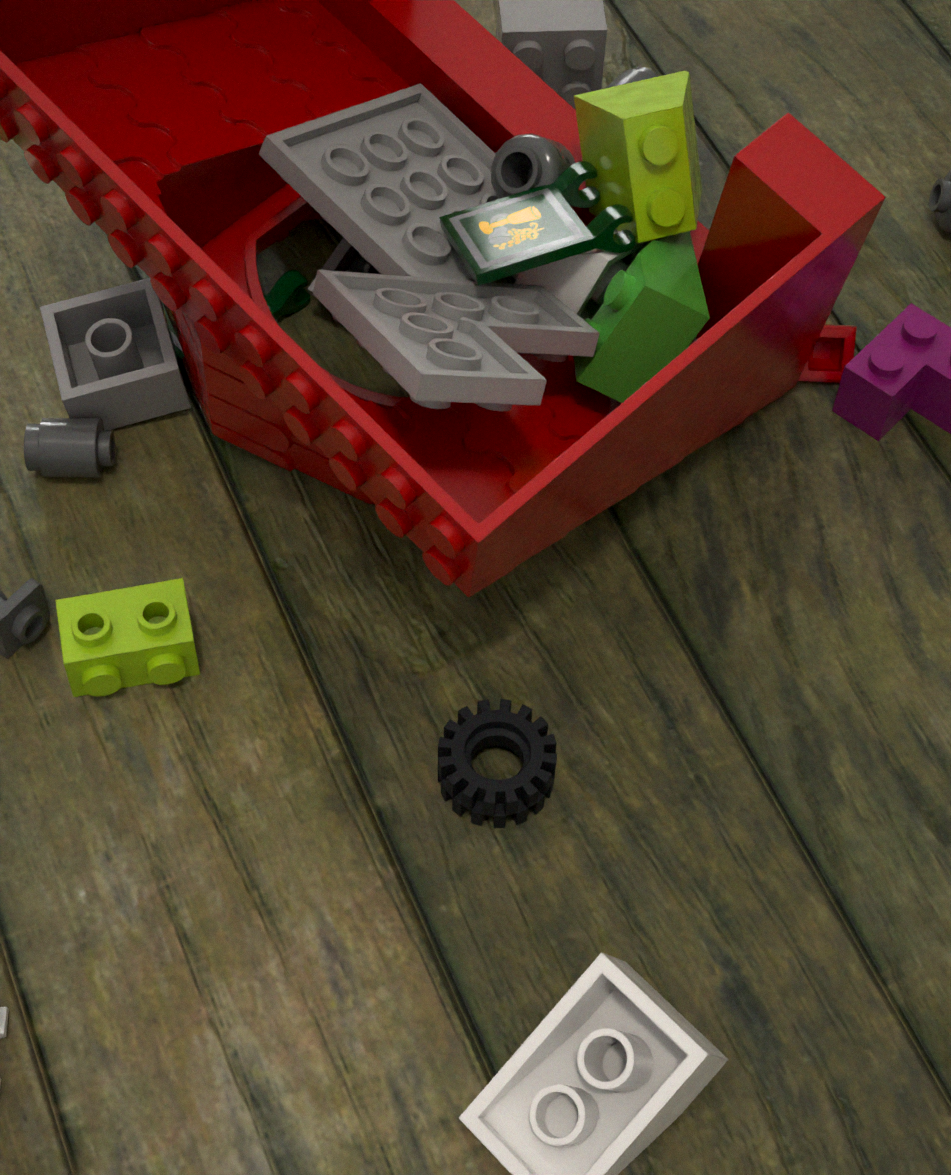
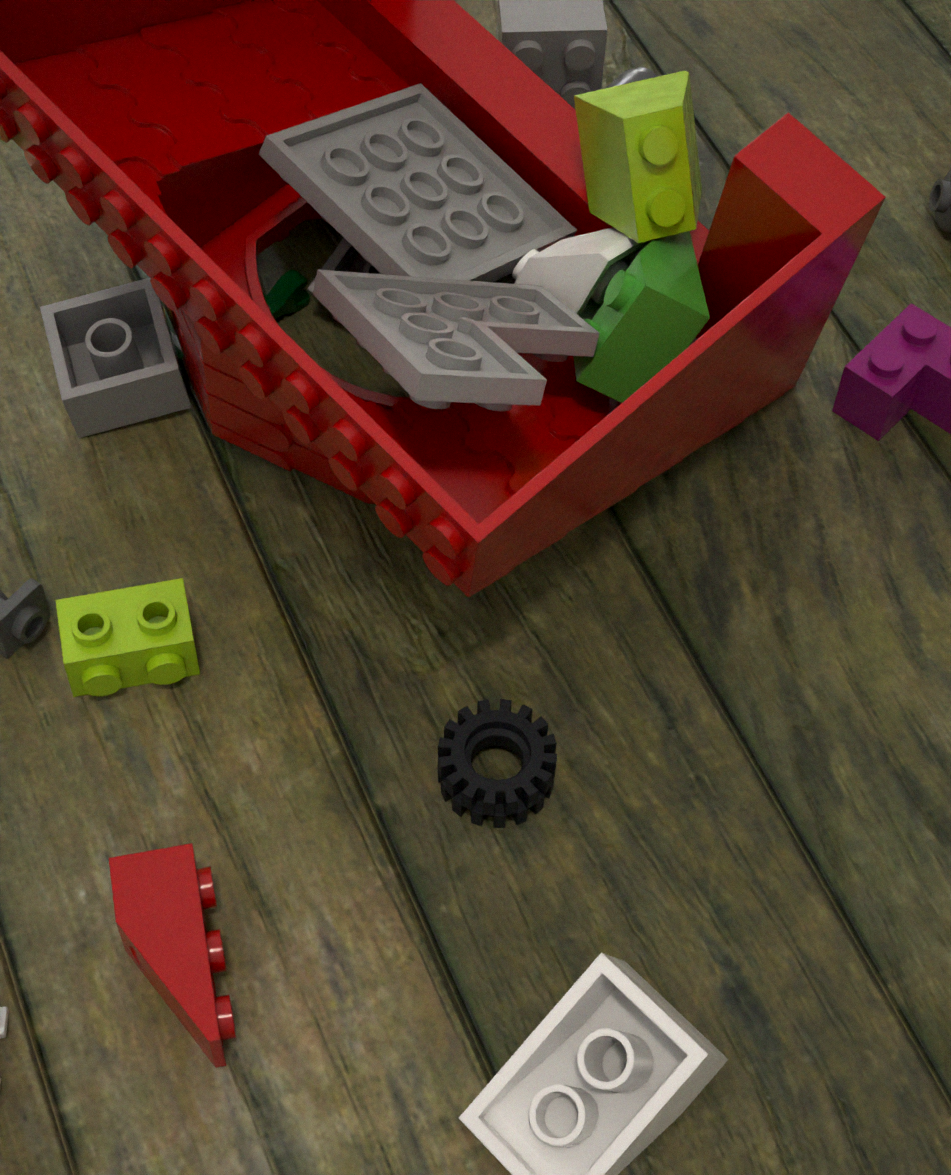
(69, 447): dark grey brick -> none
(165, 932): none -> red slope
(528, 163): dark grey head -> none
(536, 227): dark green flag -> none
(830, 354): red slope -> none

